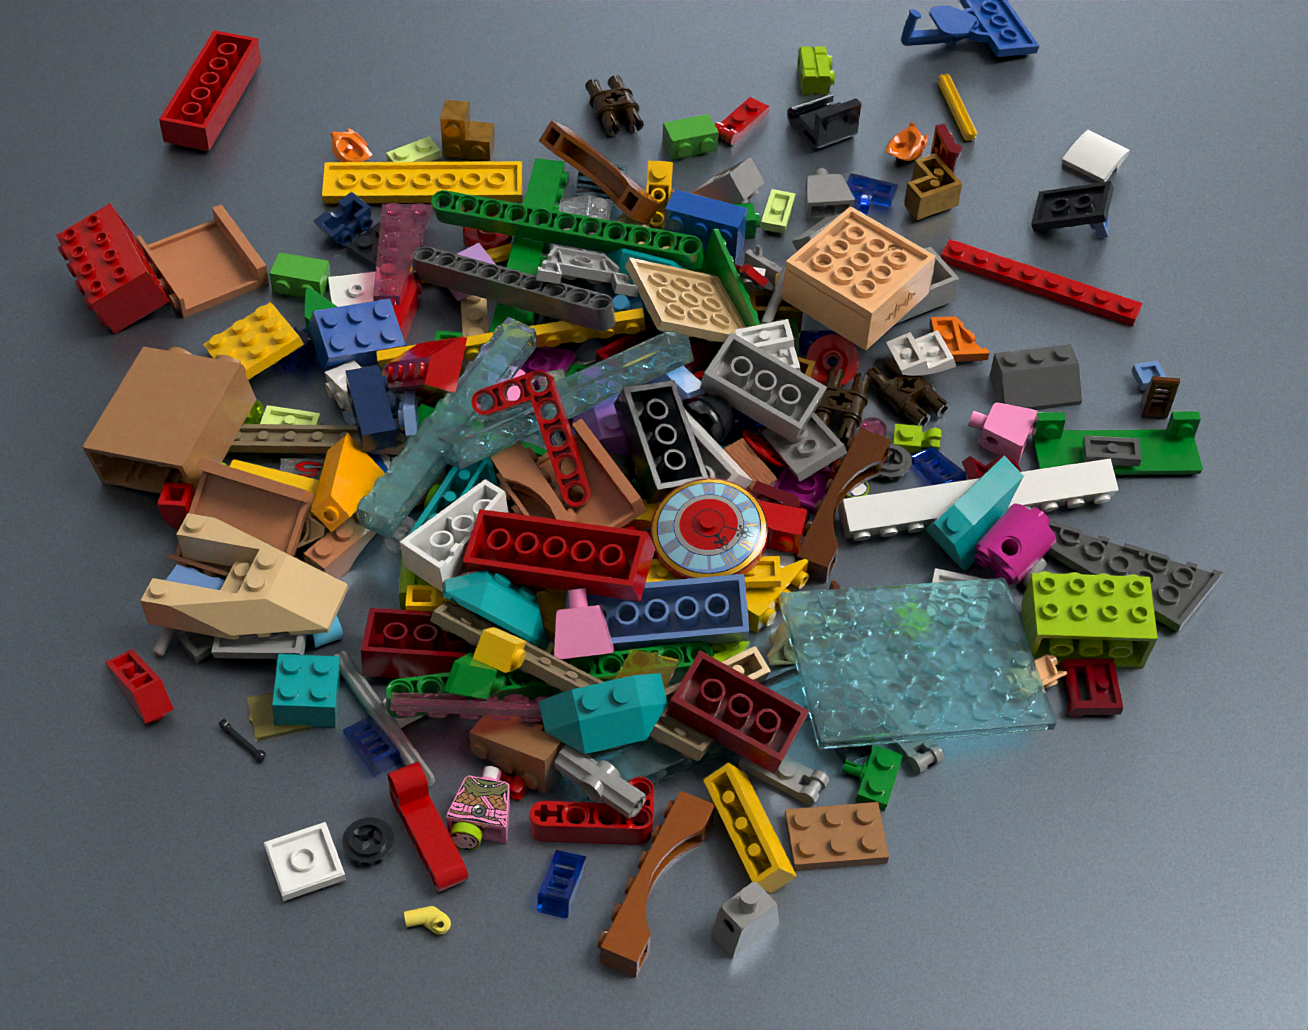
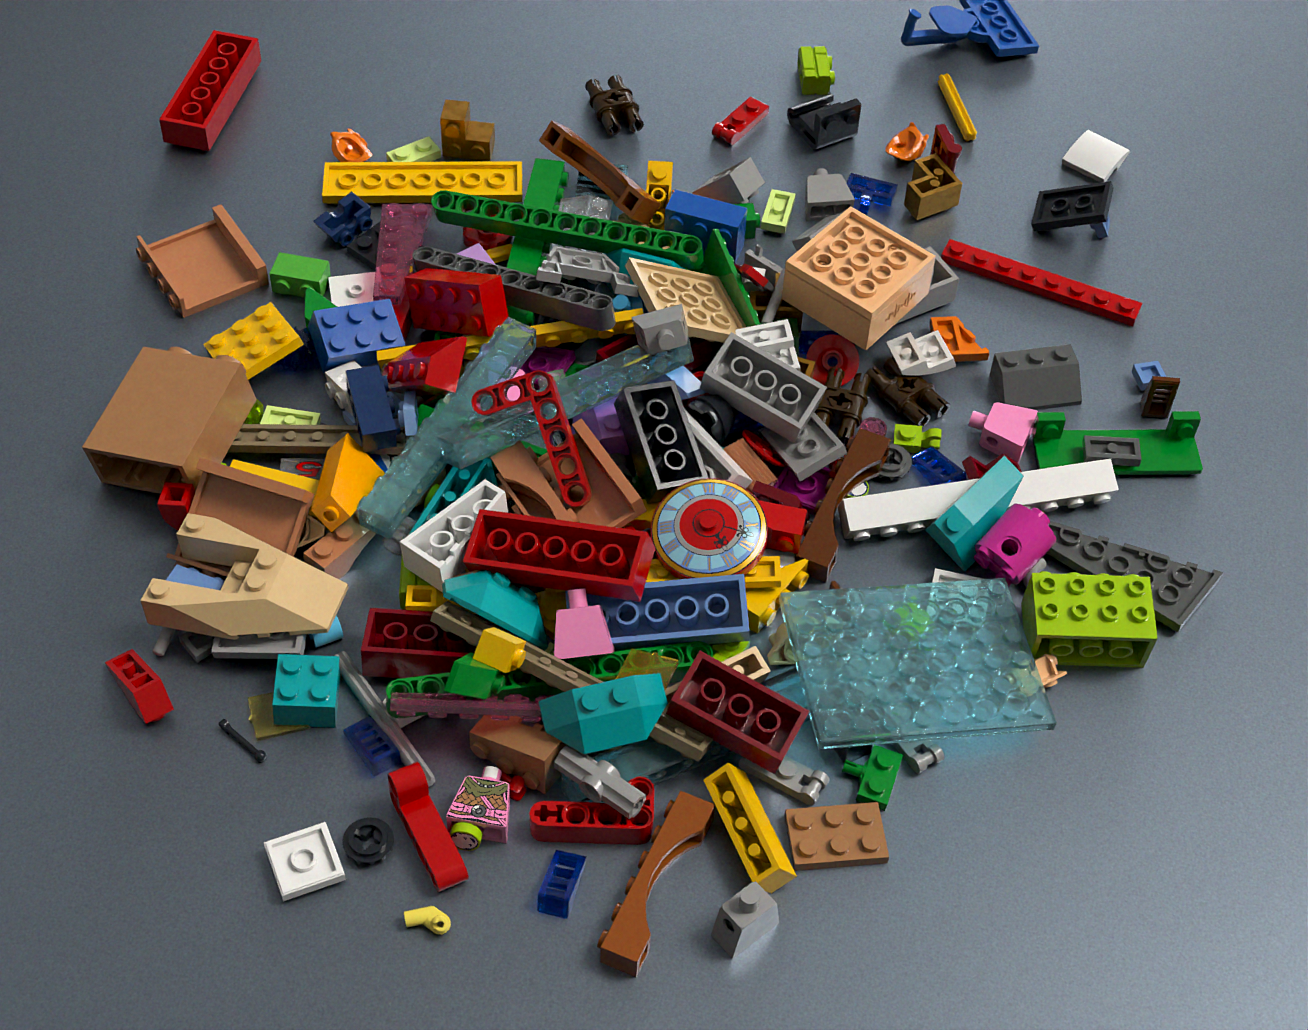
(111, 269): red brick -> none
(456, 301): none -> red brick
(661, 329): none -> light grey torso
(690, 136): bright green brick -> none
(1100, 683): dark red plate -> none

